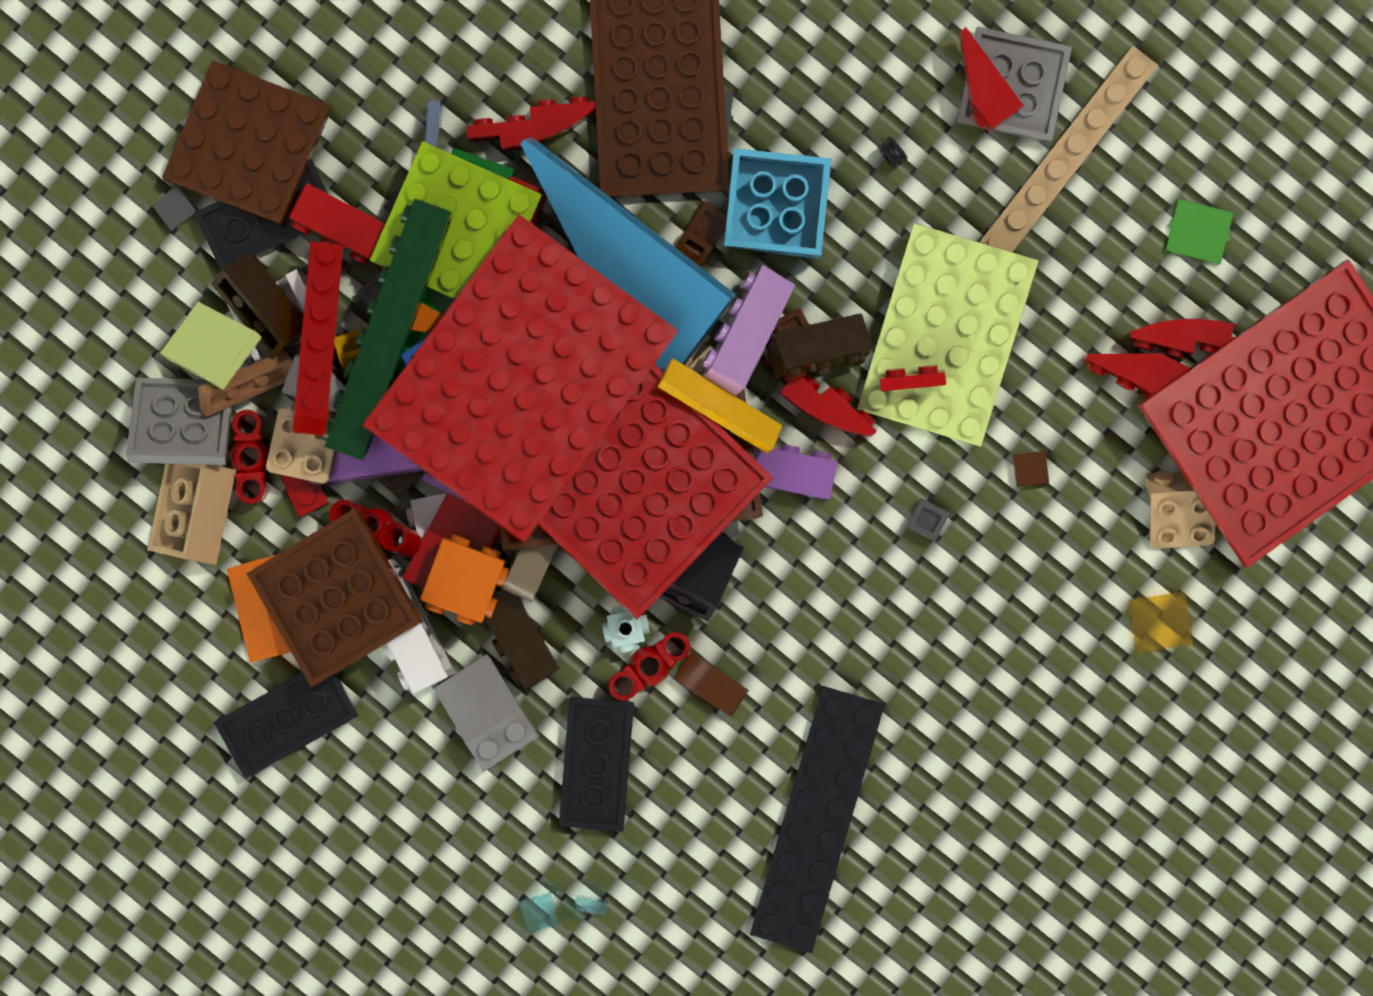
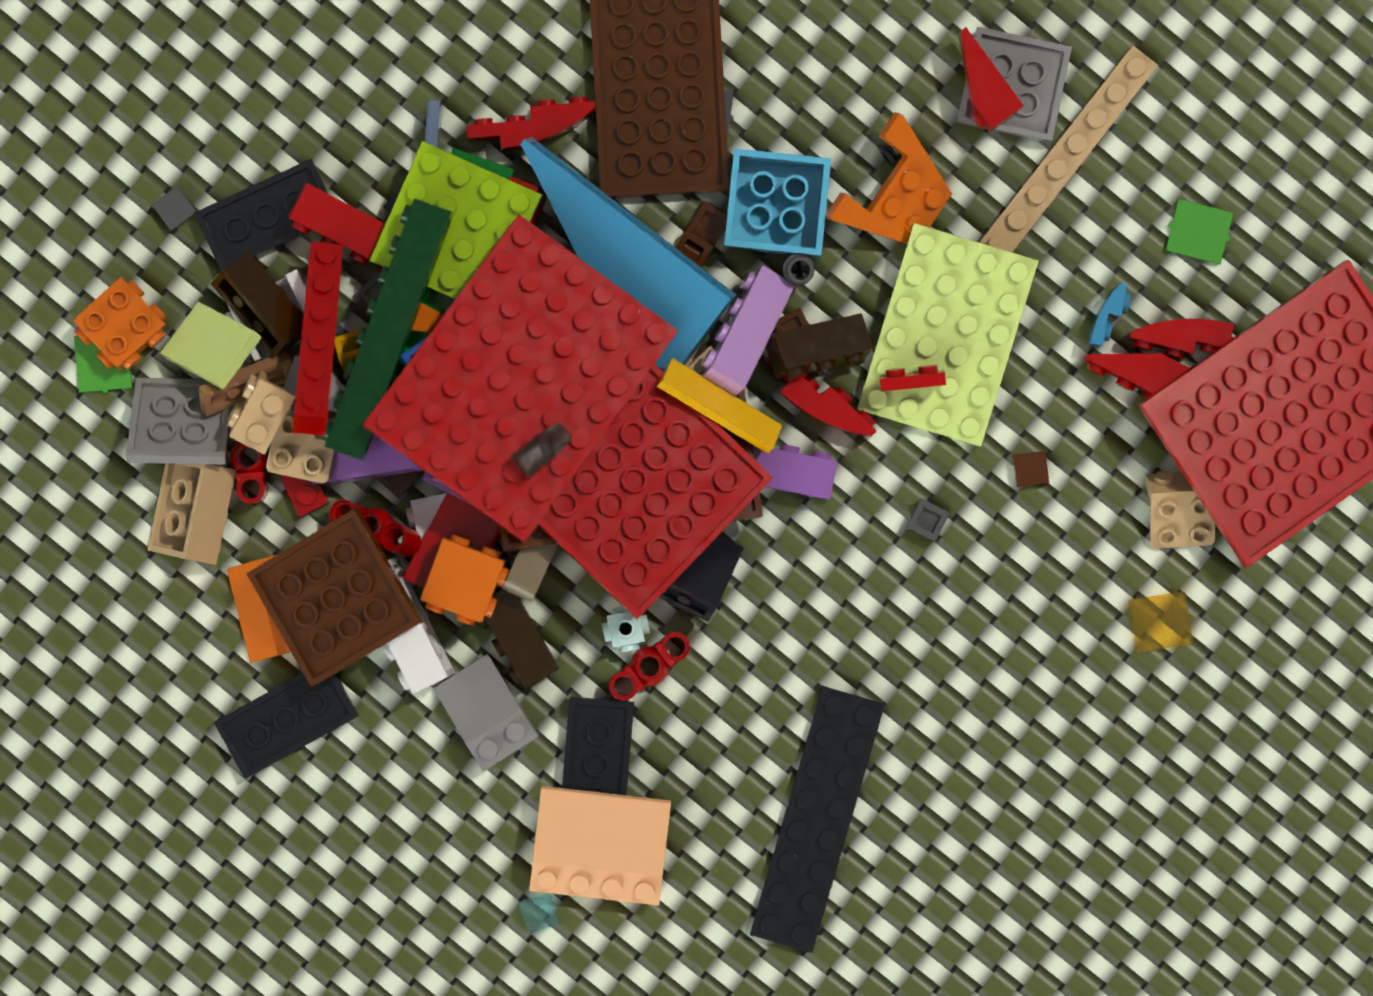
(94, 375): none -> bright green piece
(121, 325): none -> orange brick
(247, 142): reddish brown plate -> none
(260, 413): none -> tan bracket
(541, 449): none -> clear smoke hinge
(591, 905): clear light blue tile -> none
(600, 845): none -> light nougat slope
(711, 684): reddish brown slope -> none
(803, 272): none -> dark grey cone
(908, 196): none -> orange wing
(1113, 306): none -> dark azure slope

